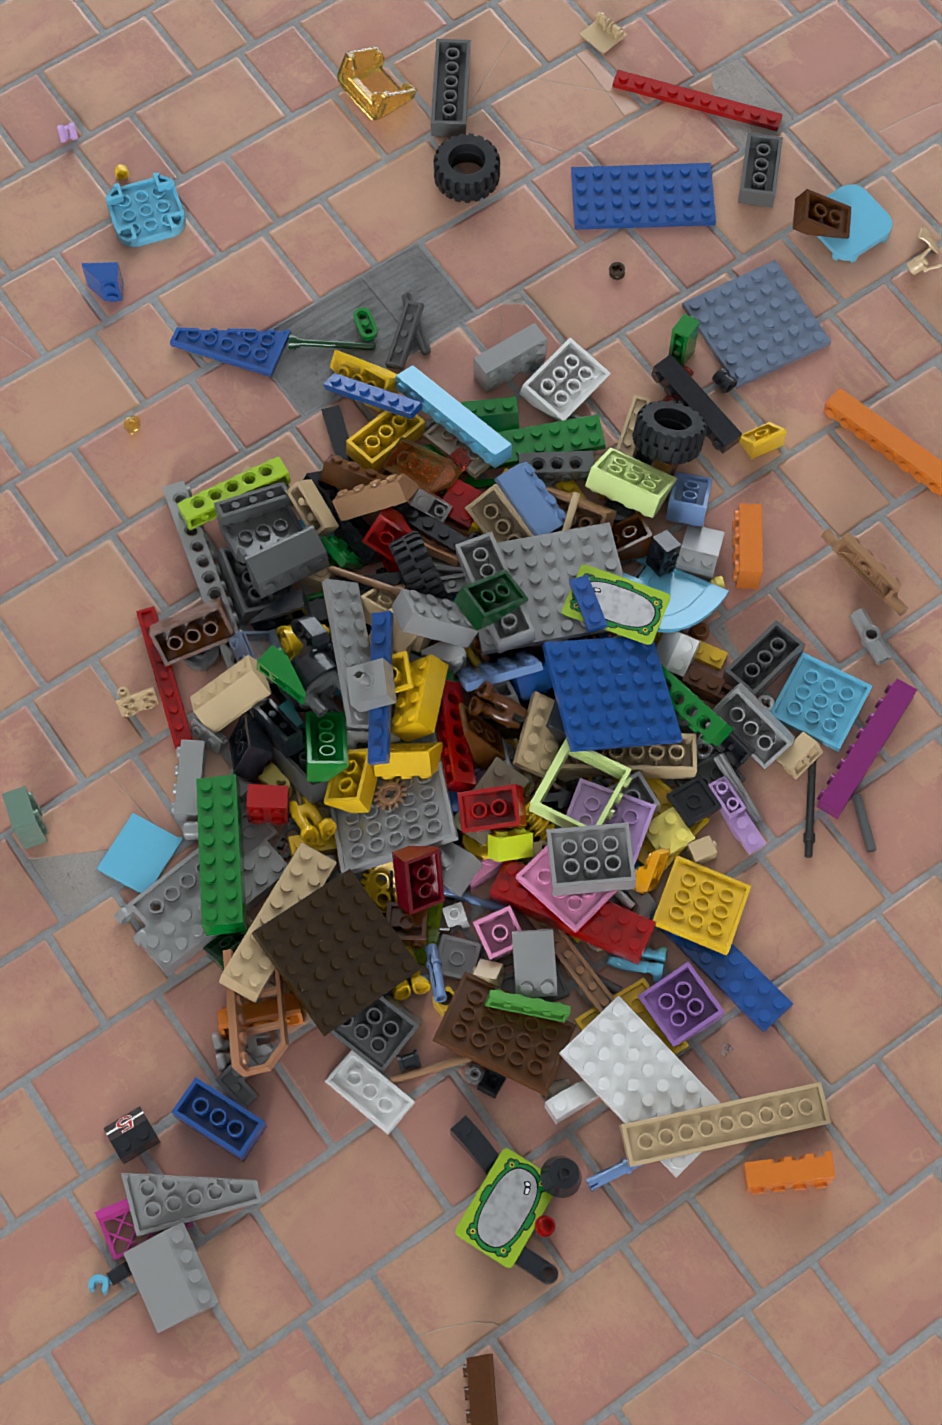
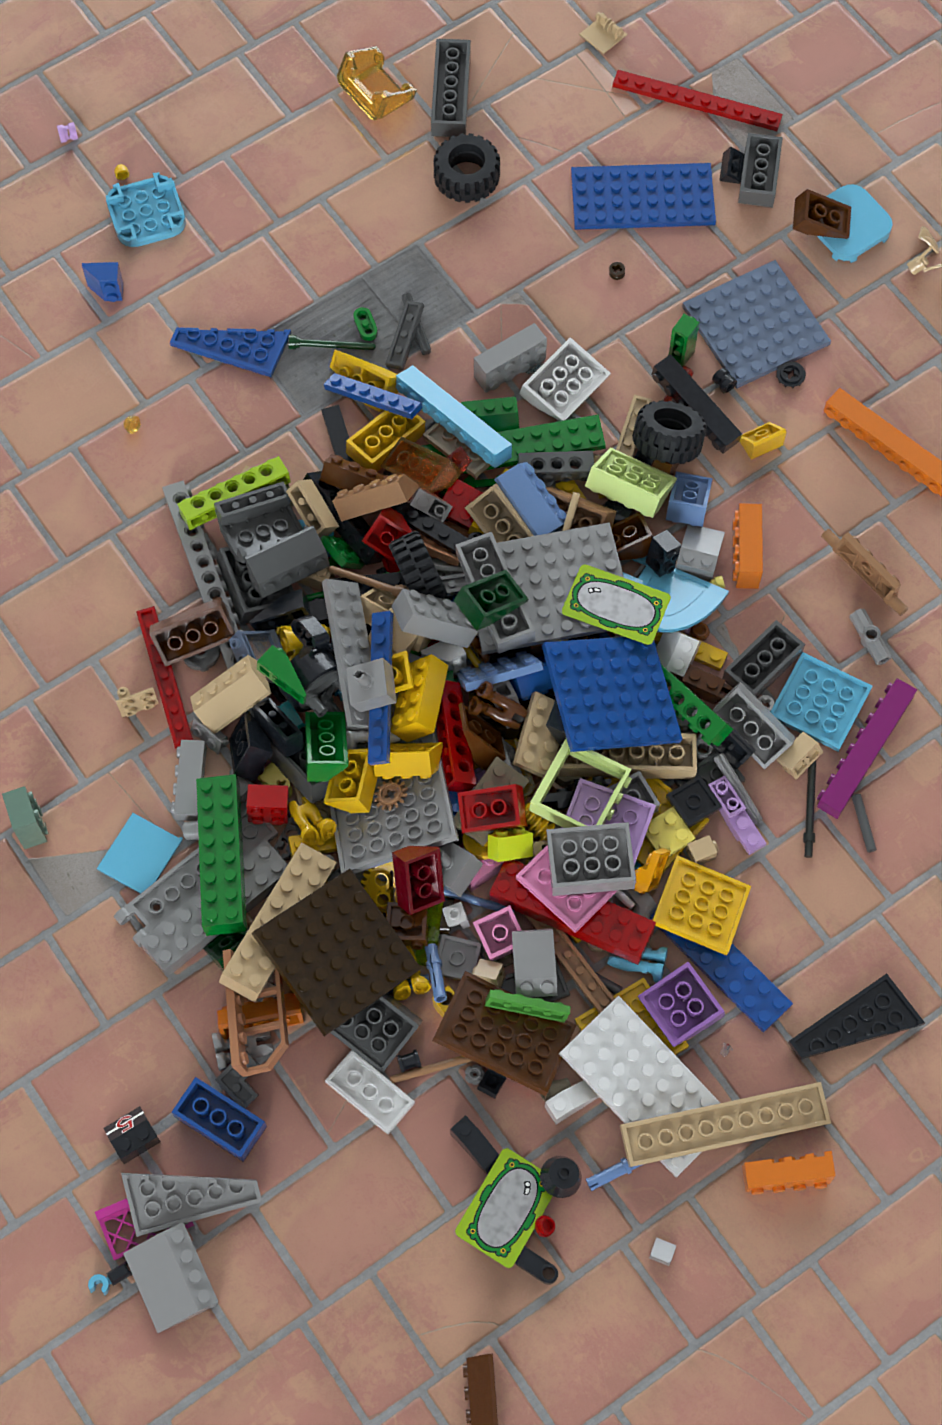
(588, 603): blue plate -> none
(662, 1251): none -> slope
(731, 166): none -> black slope
(787, 368): none -> black gear
(866, 1016): none -> black wing

